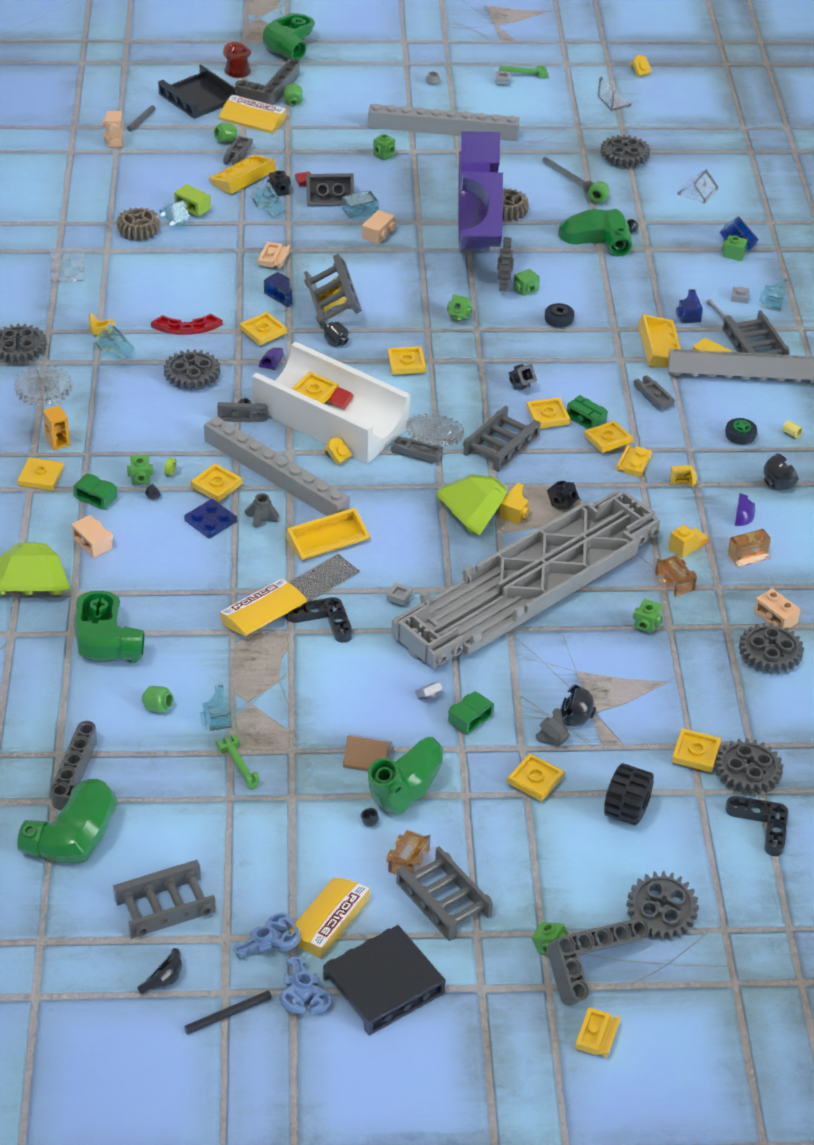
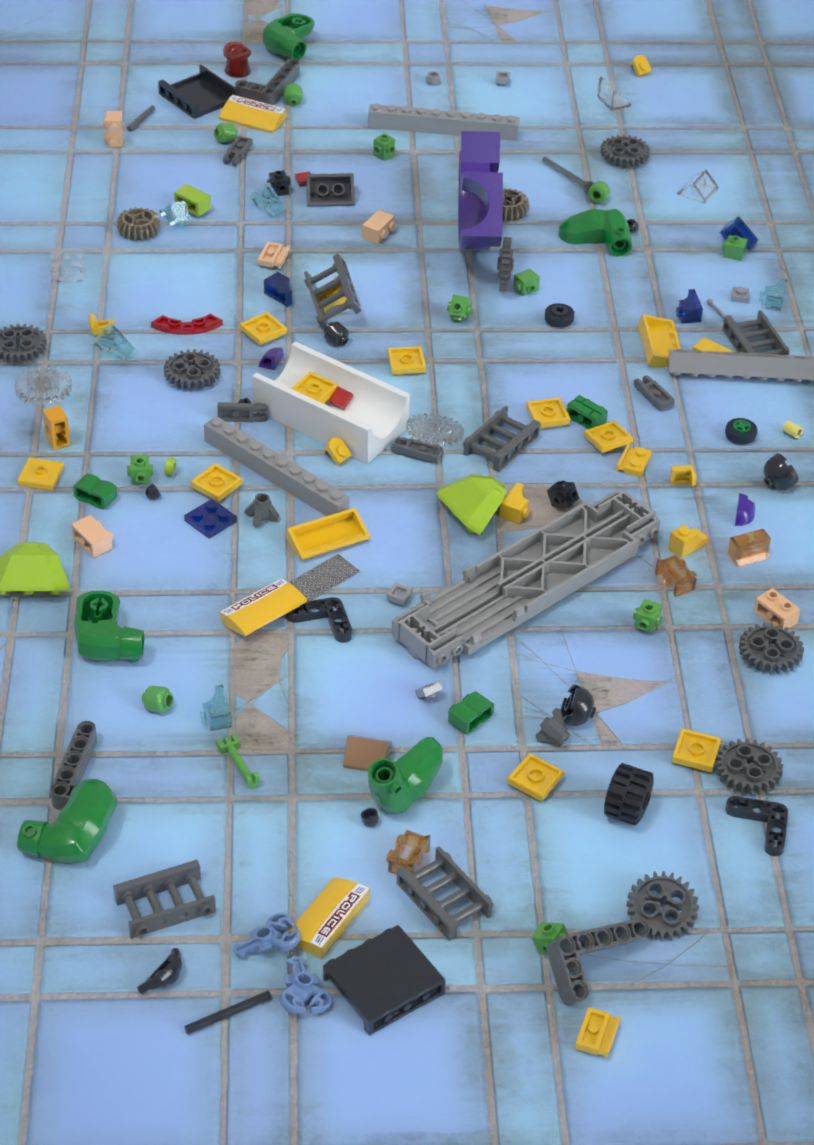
(243, 173): yellow slope -> none
(360, 204): clear light blue brick -> none
(522, 376): black brick -> none
(540, 71): bright green hinge -> none

